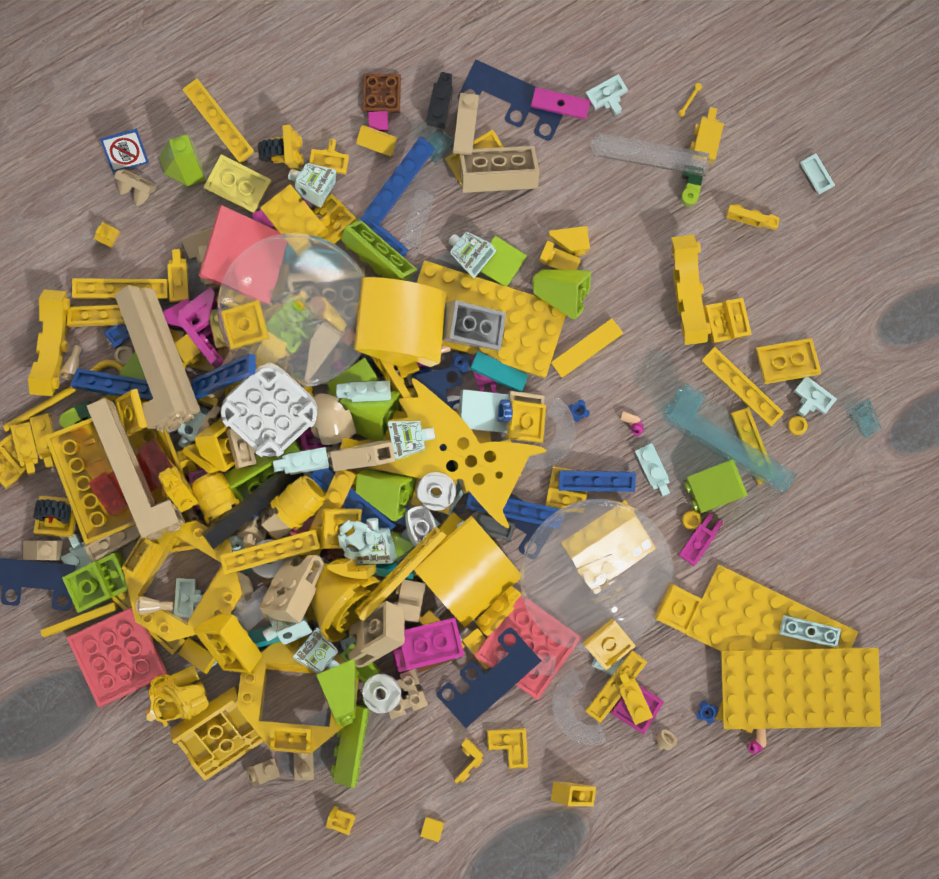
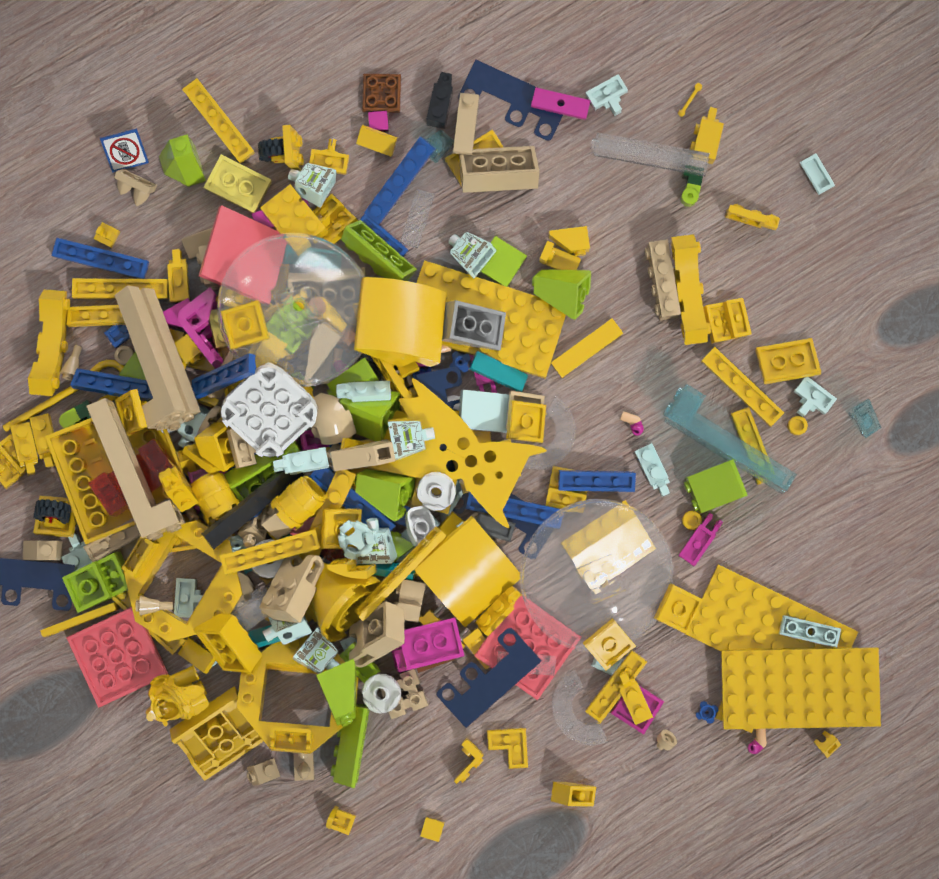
(100, 258): none -> blue plate
(504, 411): blue tile -> none
(579, 405): blue plate -> none
(663, 280): none -> tan brick
(829, 745): none -> yellow tile

